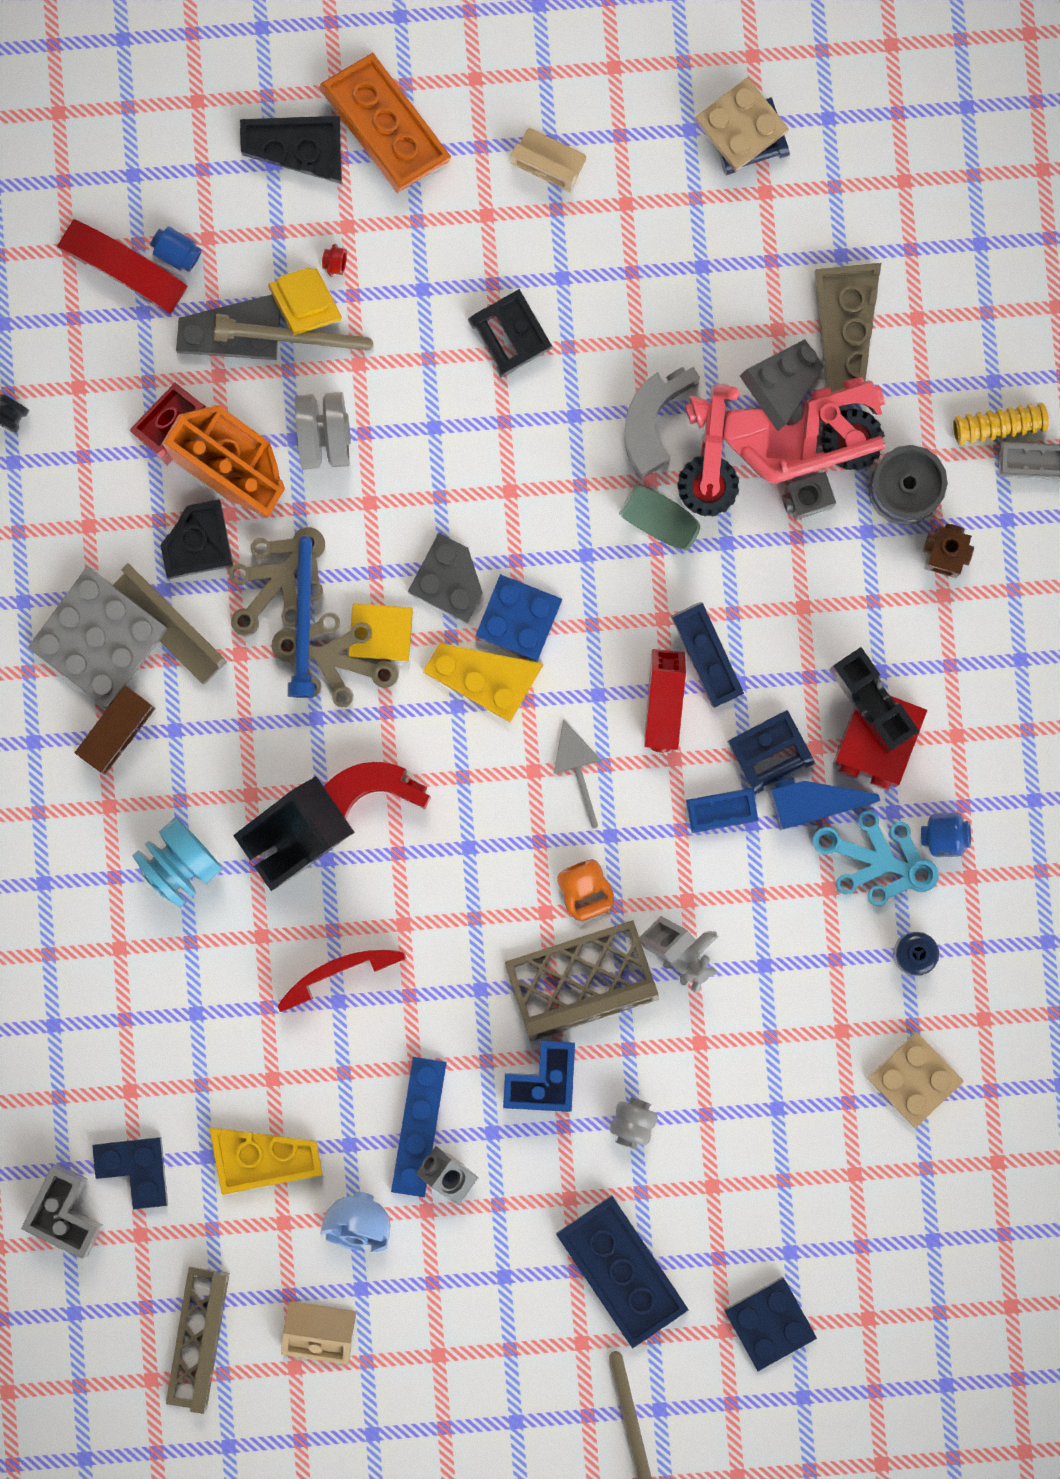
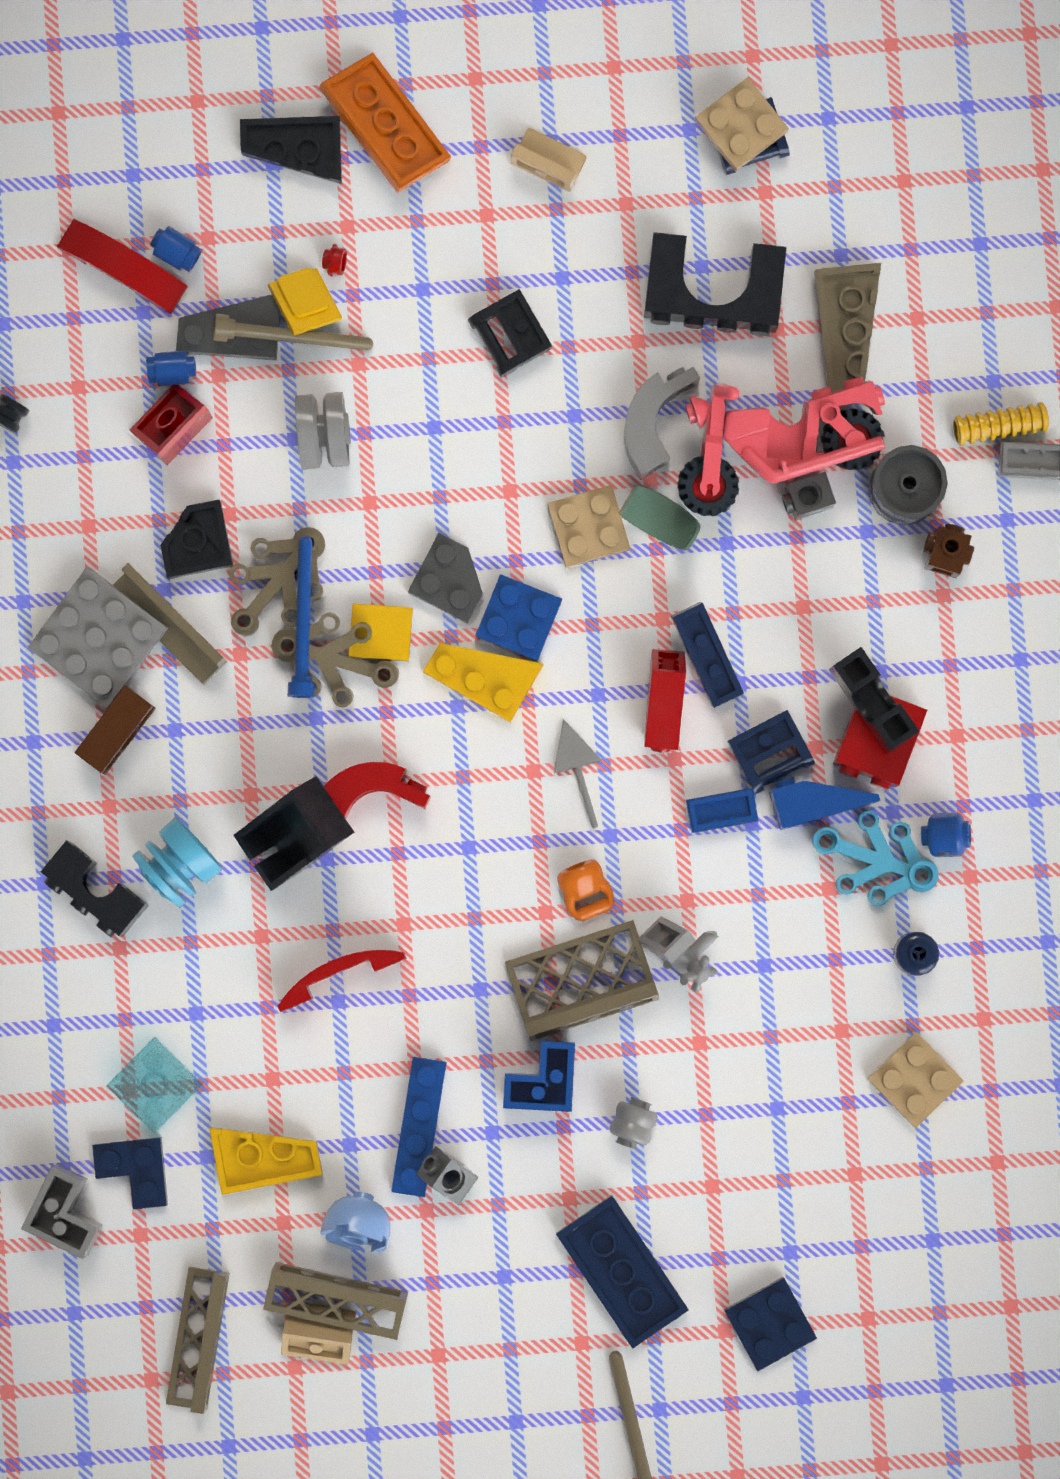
(69, 873): none -> black arch
(154, 1085): none -> clear light blue plate
(171, 368): none -> blue brick
(226, 457): orange wedge -> none
(340, 1288): none -> dark tan fence
(588, 526): none -> tan plate
(671, 300): none -> black arch
(783, 381): dark grey wing -> none

